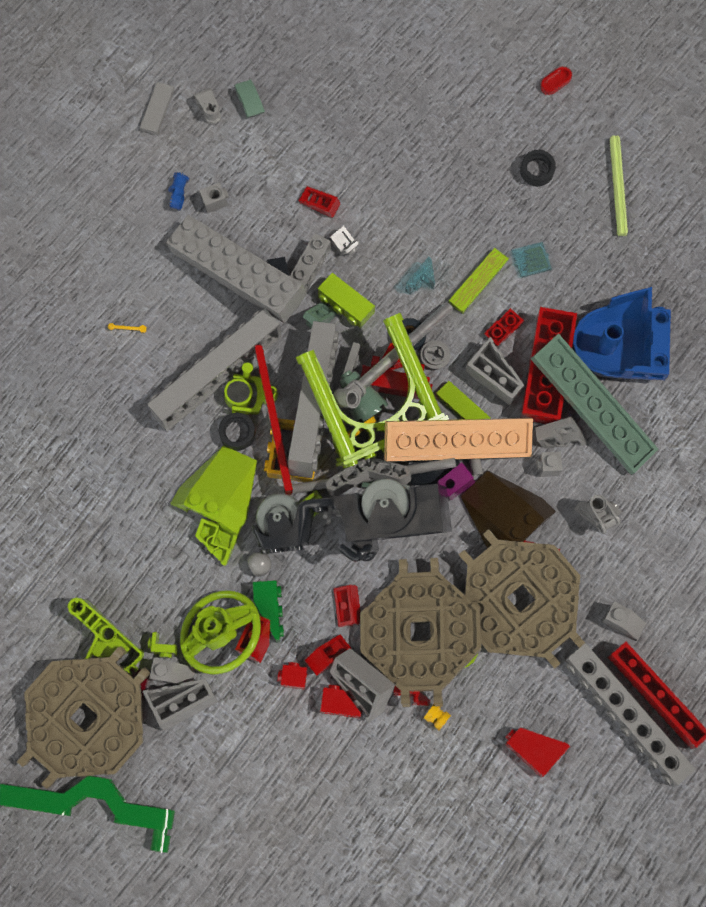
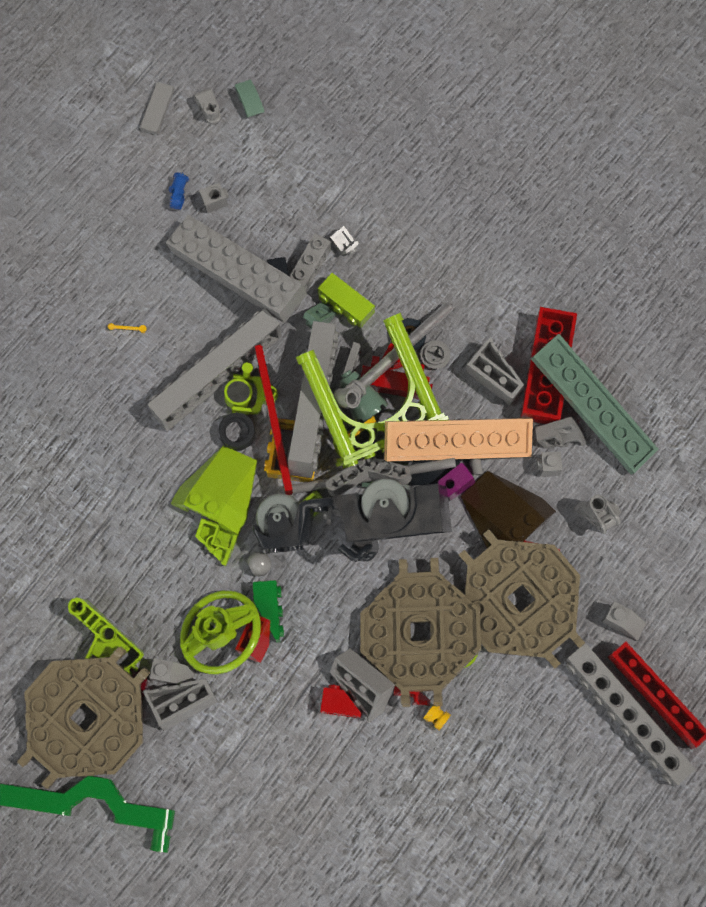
(164, 650): lime bracket -> none
(293, 676): red brick -> none
(325, 654): red slope -> none
(330, 206): red slope -> none
(347, 605): red slope -> none
(423, 275): clear light blue slope -> none
(460, 402): lime tile -> none
(478, 280): lime tile -> none
(504, 327): red slope -> none
(531, 260): clear light blue piece -> none
(533, 179): black tyre -> none
(536, 749): red slope -> none
(556, 80): red tile -> none
(618, 185): yellowish green axle -> none
(626, 338): blue animal -> none

